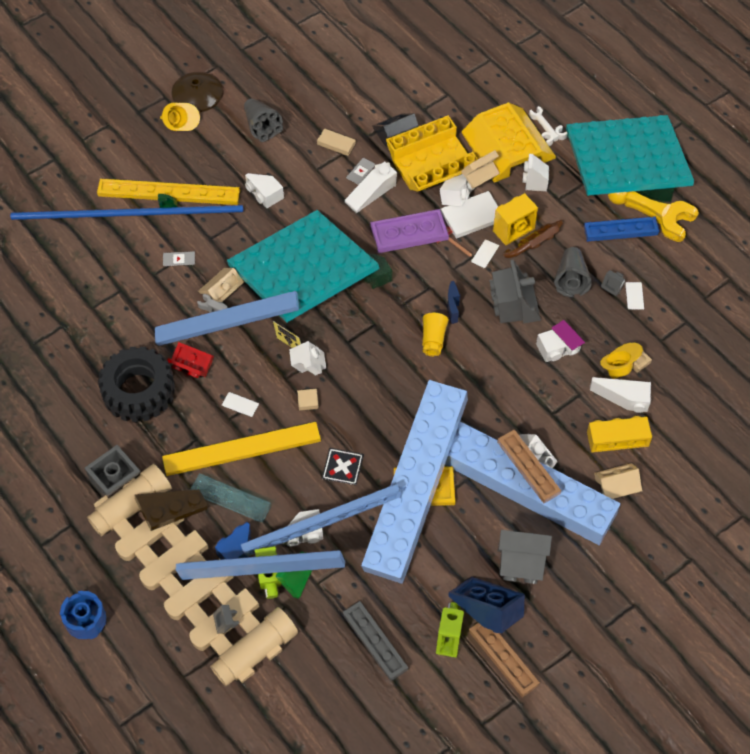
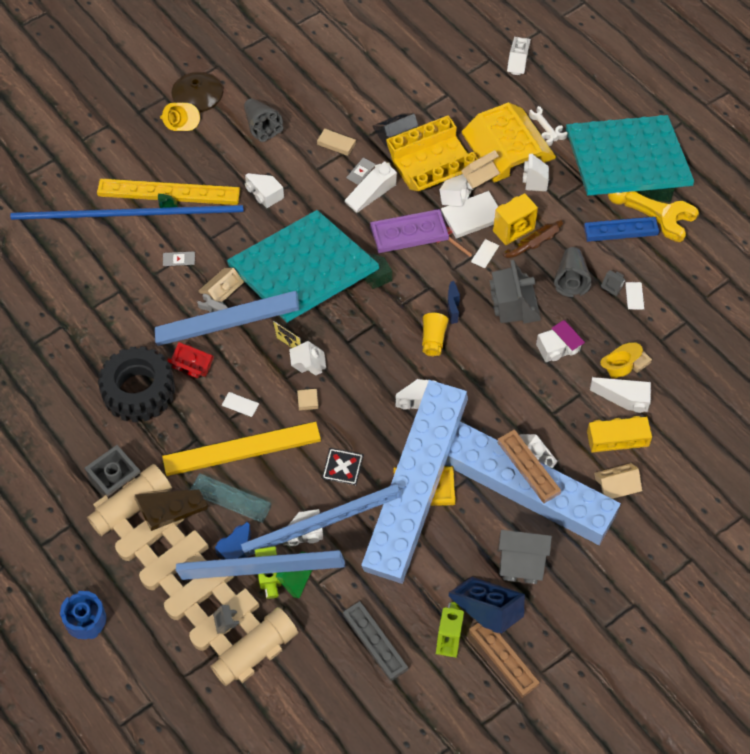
(411, 395): none -> white slope
(518, 55): none -> white slope

